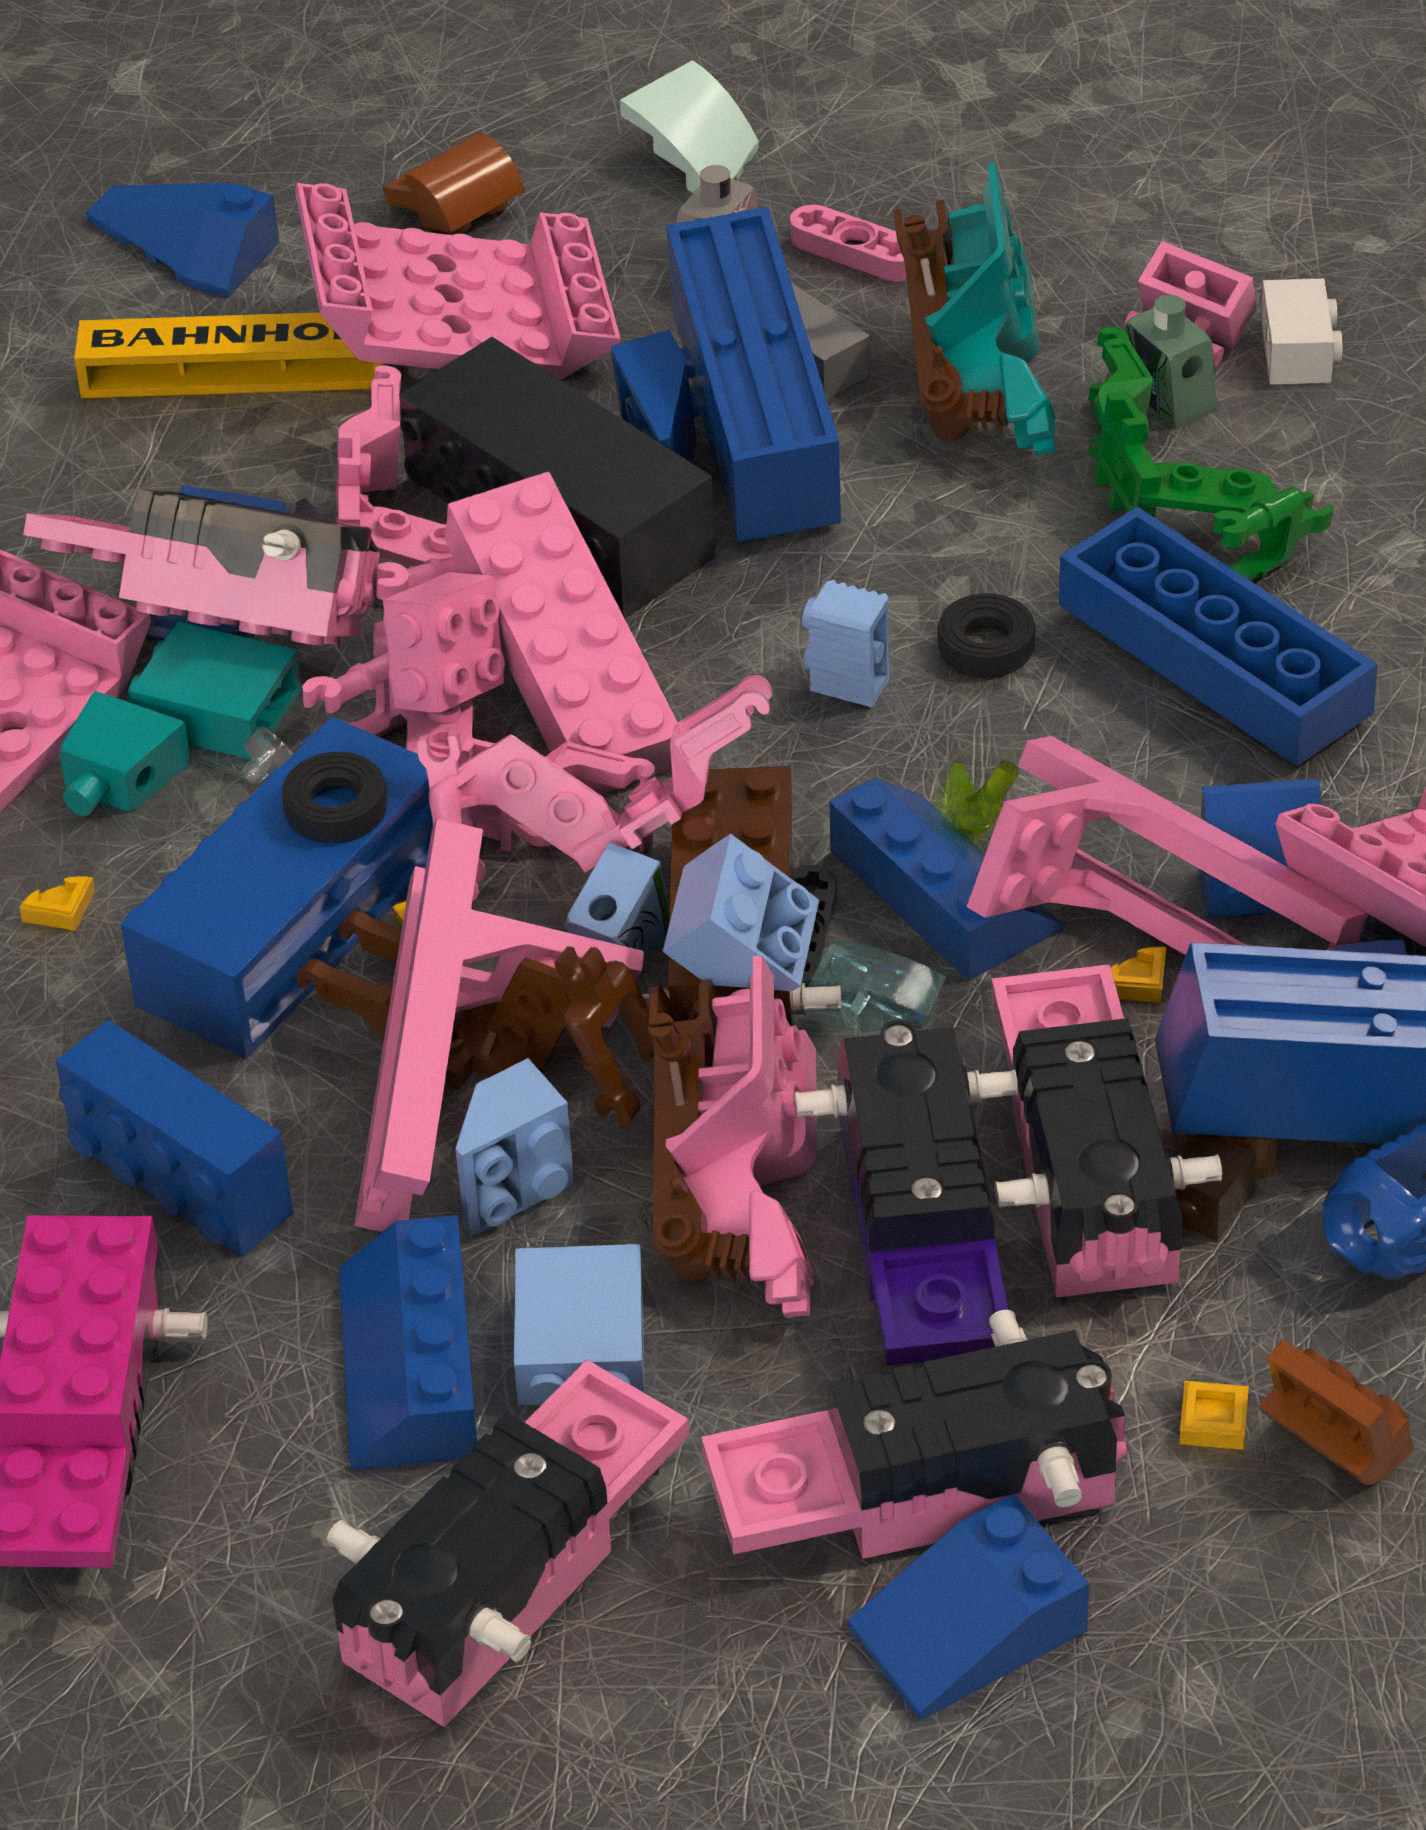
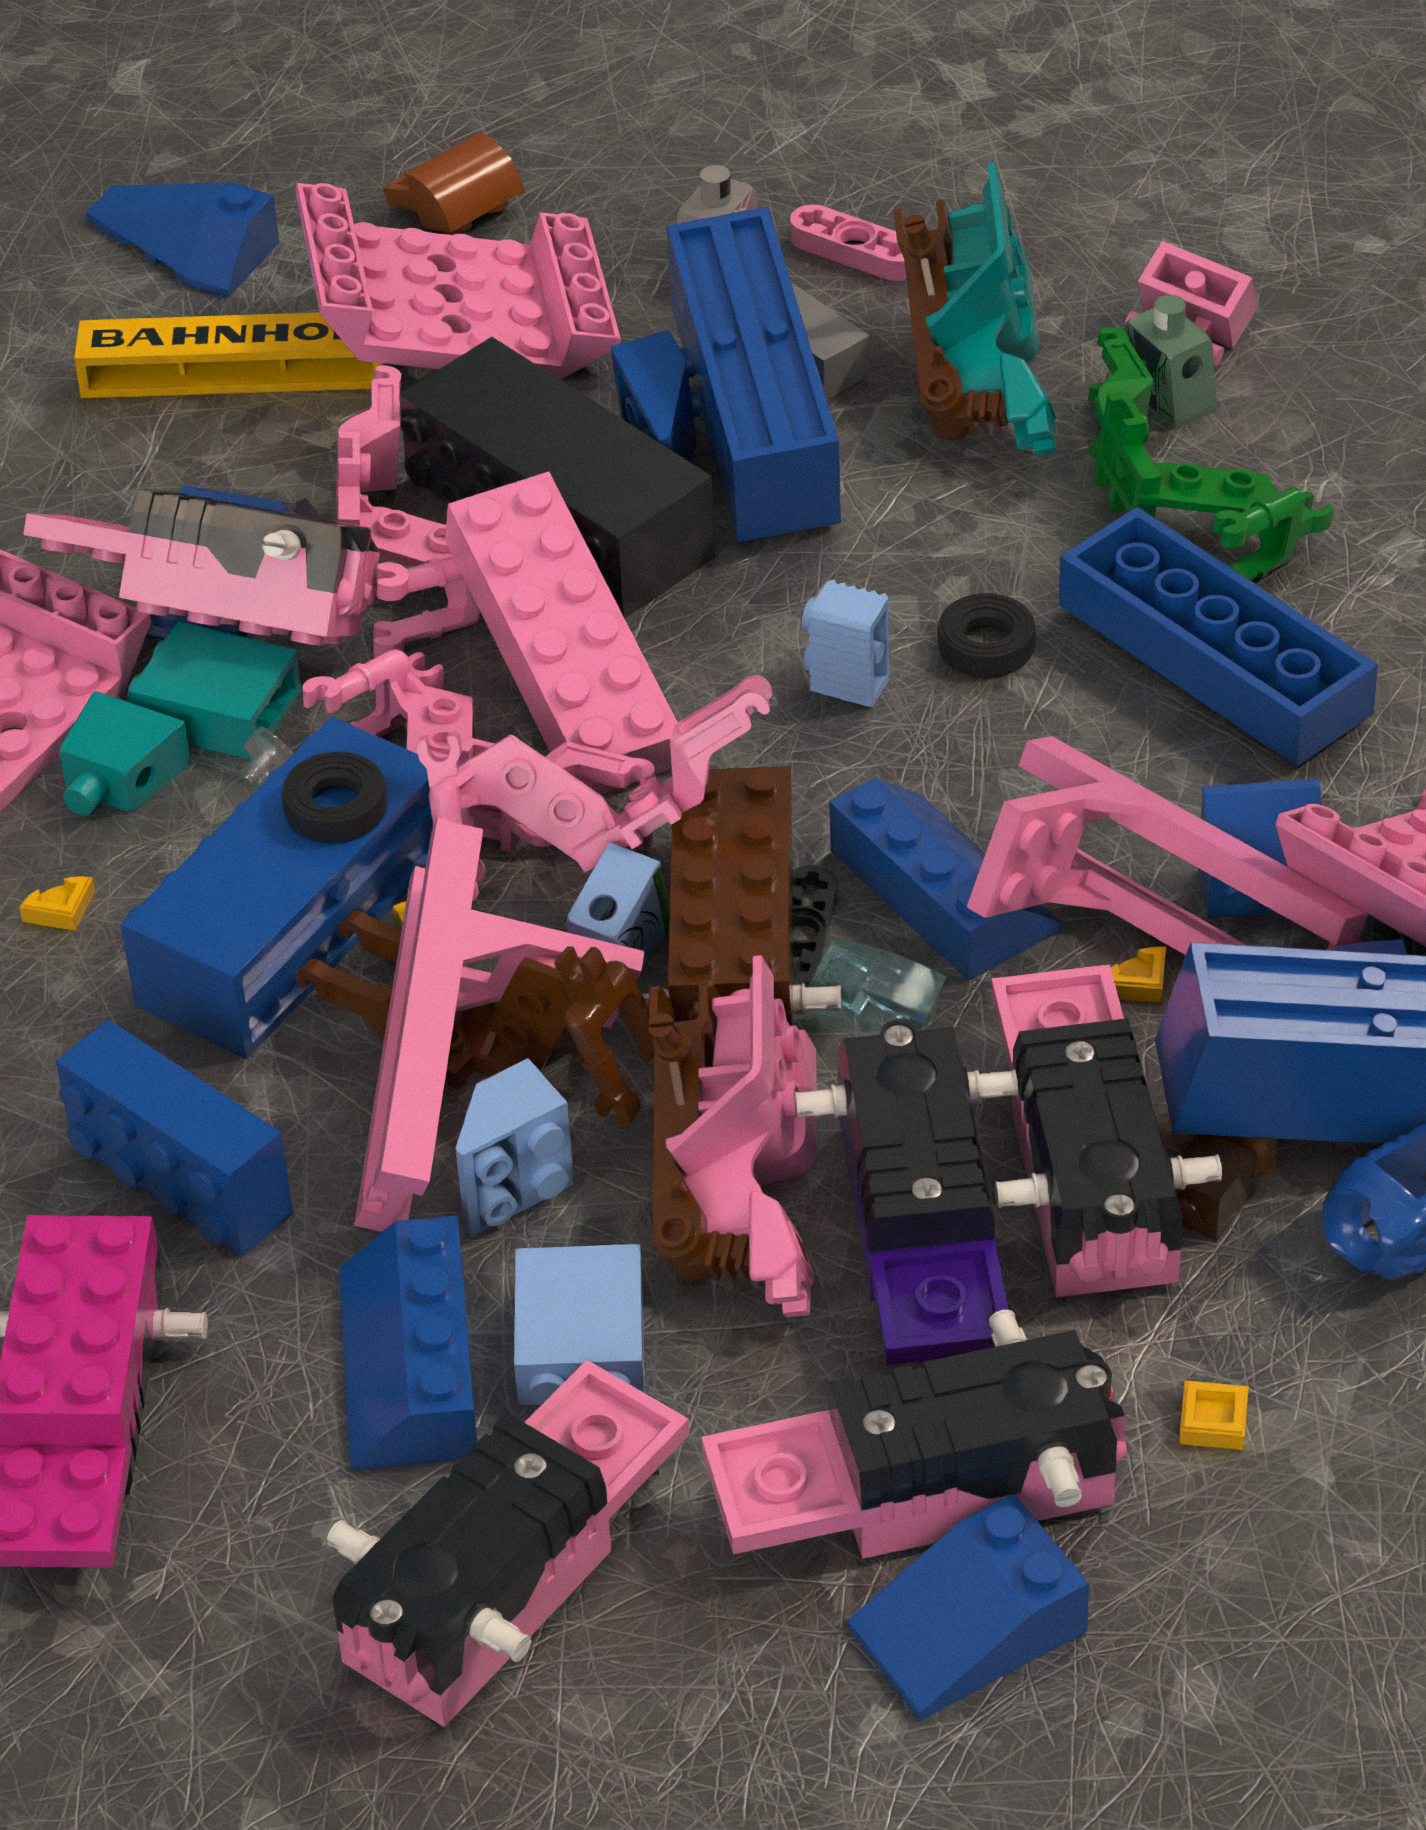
(443, 642): bright pink brick -> none
(692, 122): light aqua slope -> none
(739, 908): light blue slope -> none
(973, 810): clear neon green piece -> none
(1299, 331): white brick -> none
(1336, 1414): dark orange brick -> none

